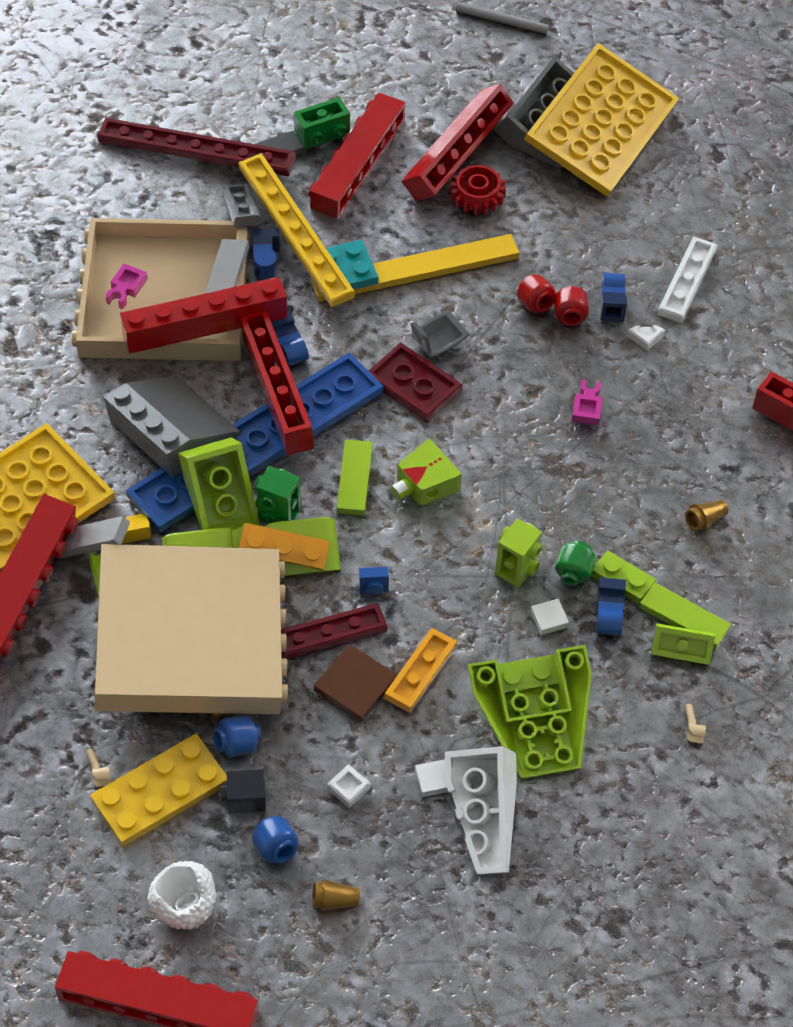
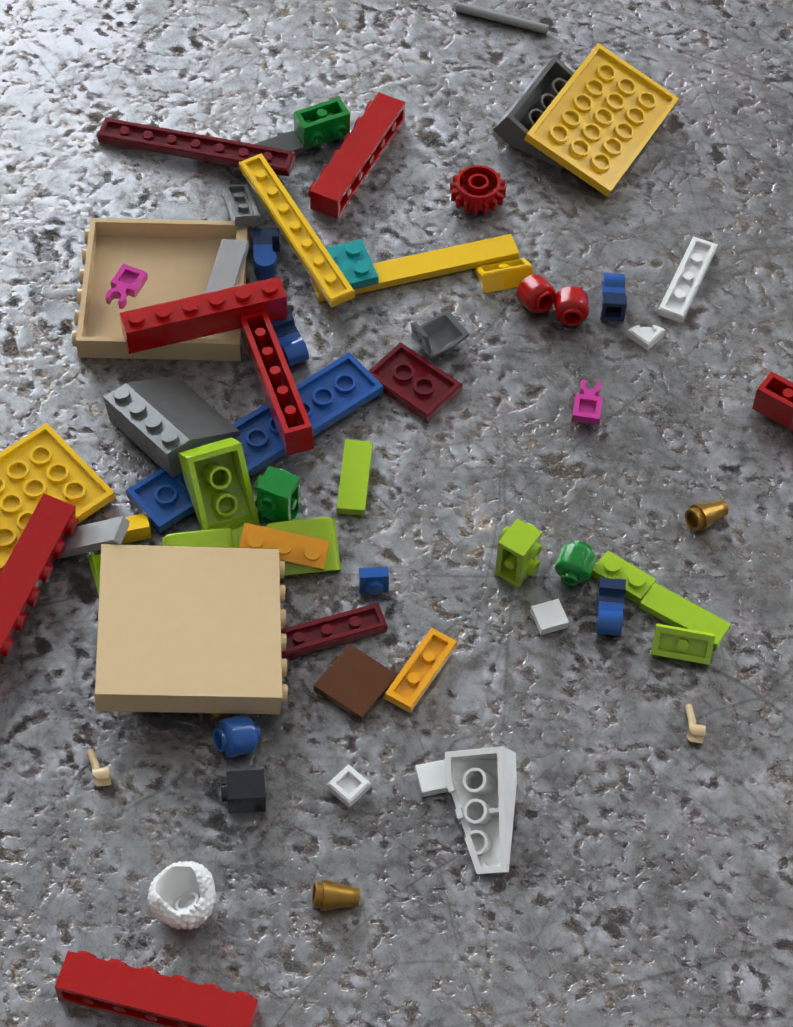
(159, 790): yellow plate -> none
(275, 839): blue head -> none
(426, 475): lime torso -> none
(457, 142): red brick -> none
(503, 274): none -> yellow slope
(537, 708): lime wedge -> none

